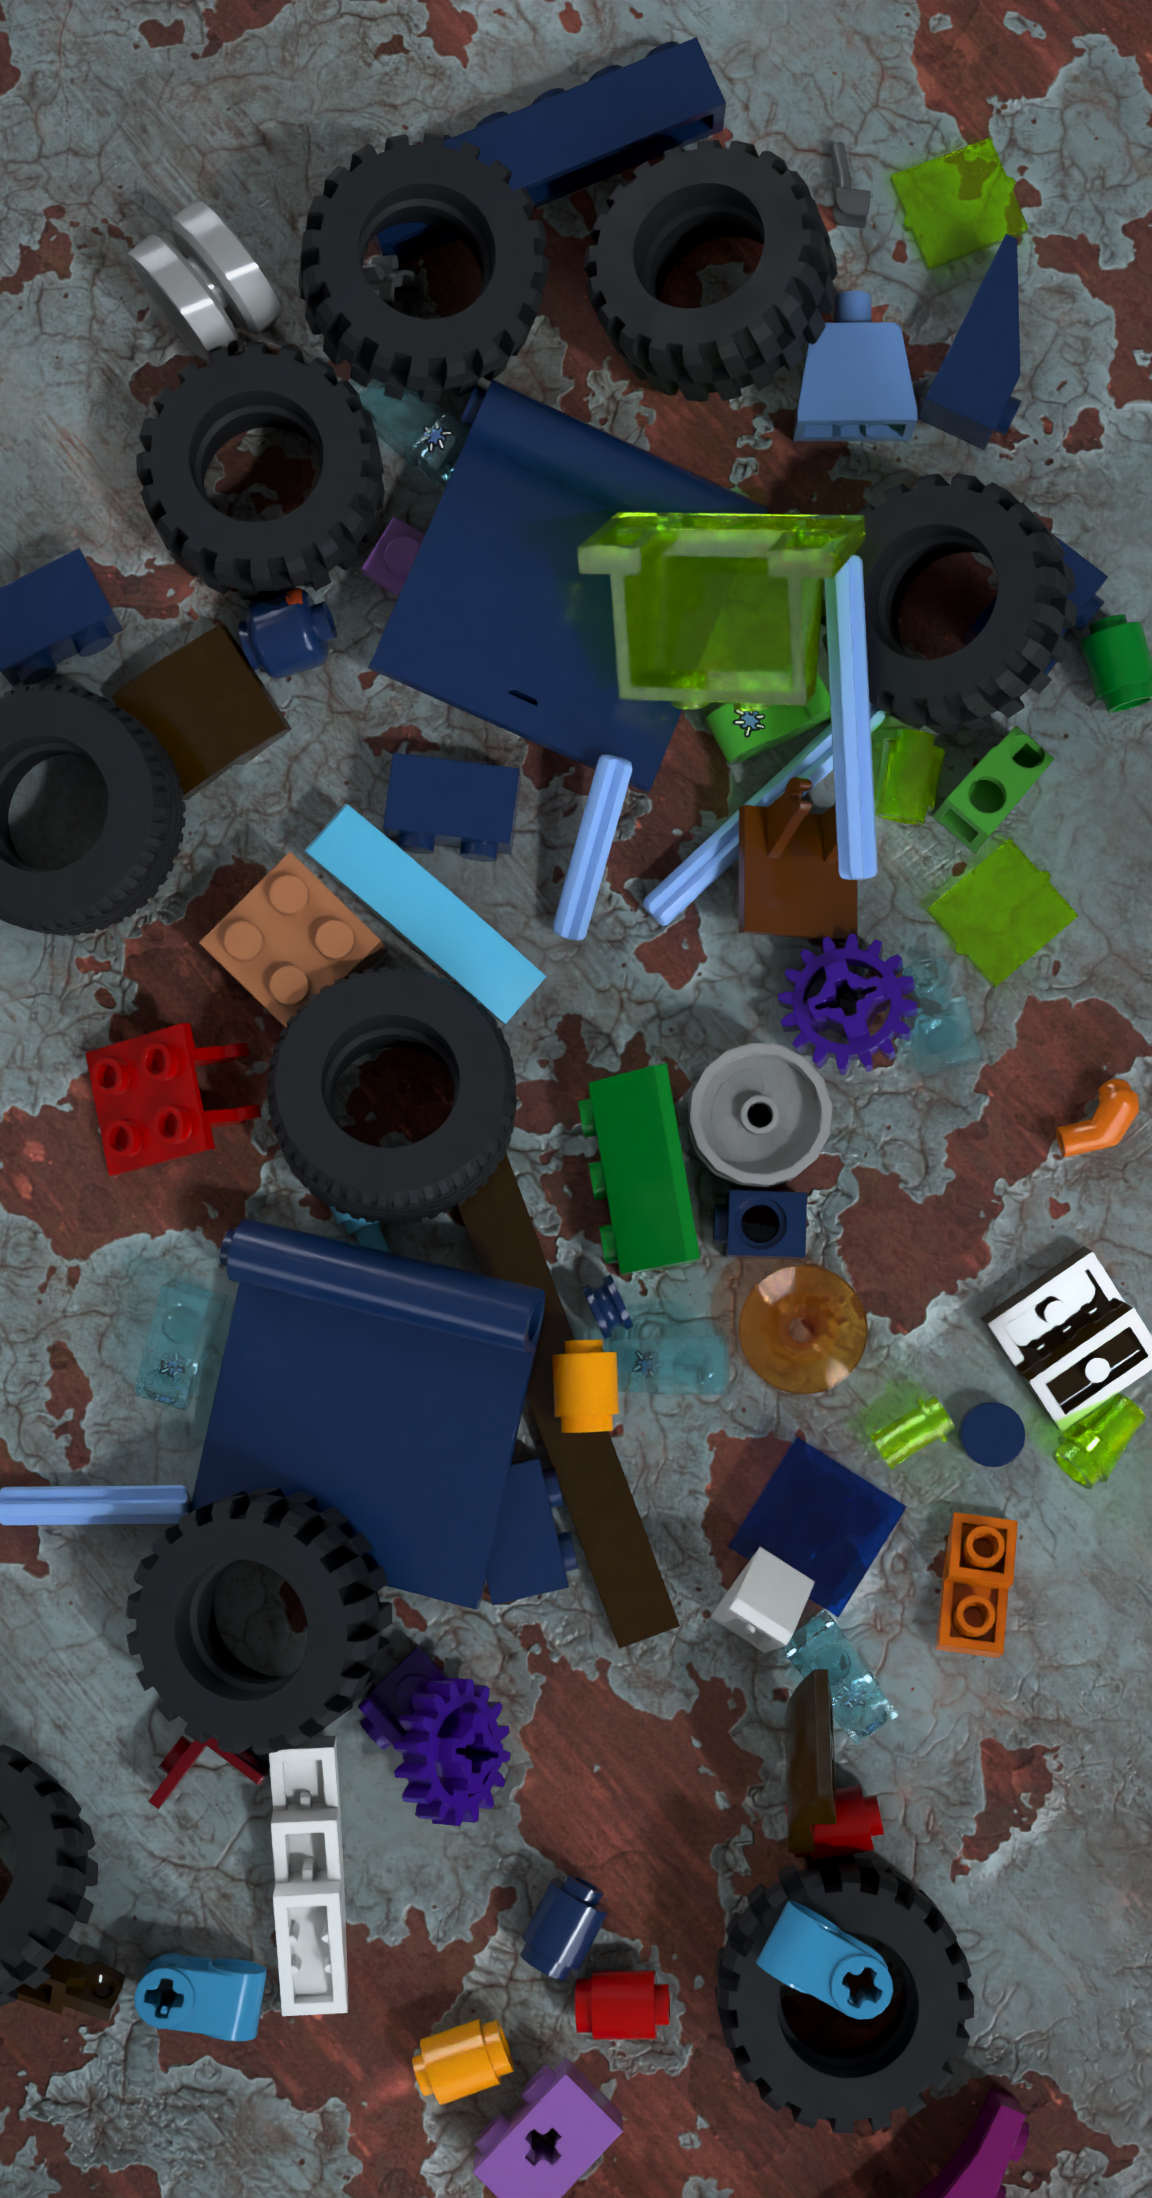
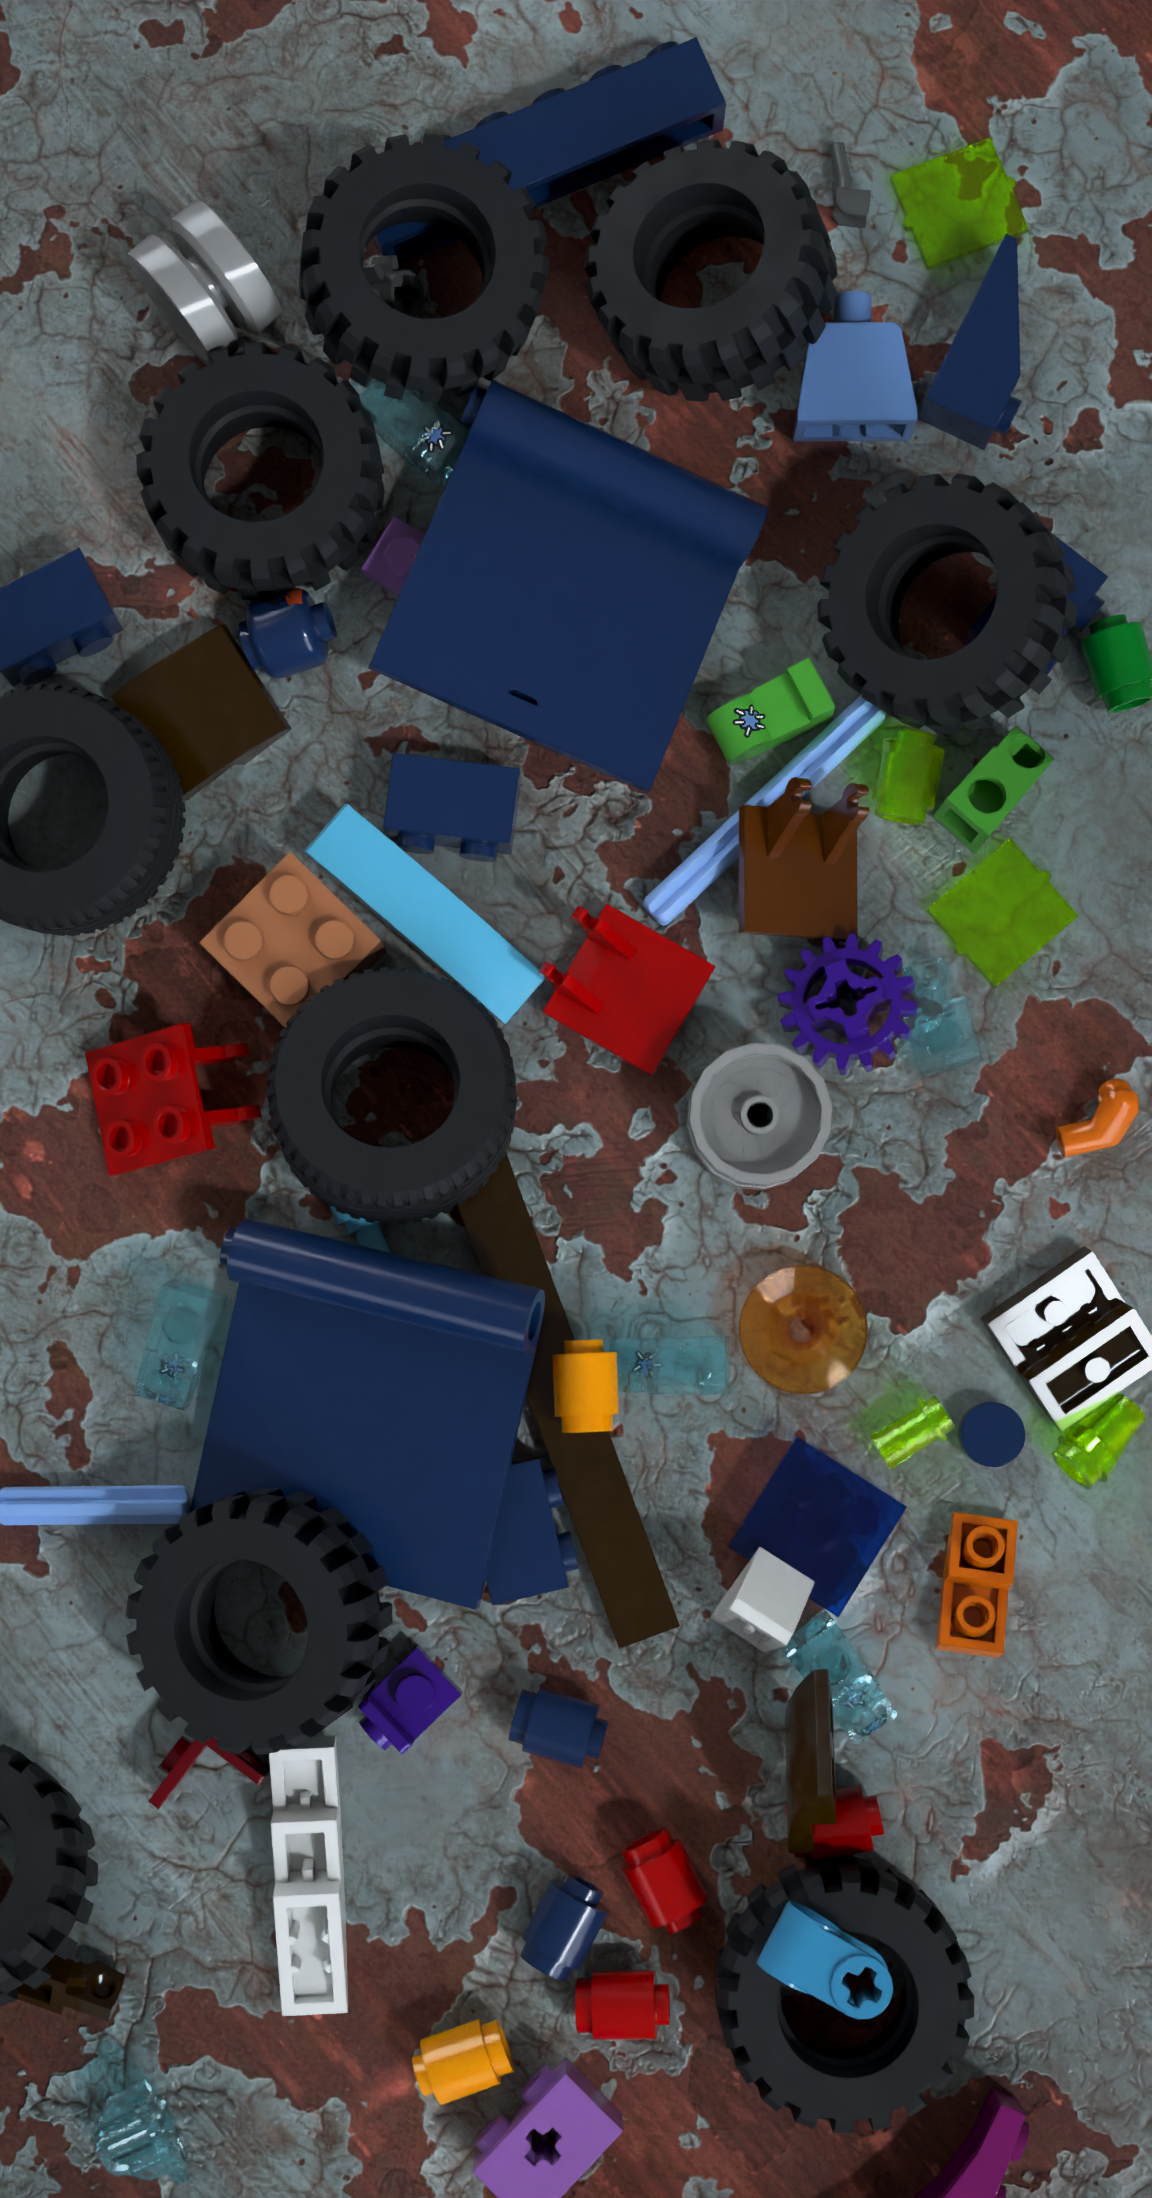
(140, 2136): none -> clear light blue piece
(211, 1999): dark azure piece -> none
(452, 1751): dark purple gear -> none
(558, 1727): none -> dark blue brick
(592, 847): light blue axle -> none
(607, 1307): dark blue bush -> none
(626, 987): none -> red plate
(640, 1171): green slope -> none
(664, 1881): none -> red brick
(719, 602): clear neon green windscreen -> none
(790, 1217): dark blue brick -> none
(851, 722): light blue axle -> none

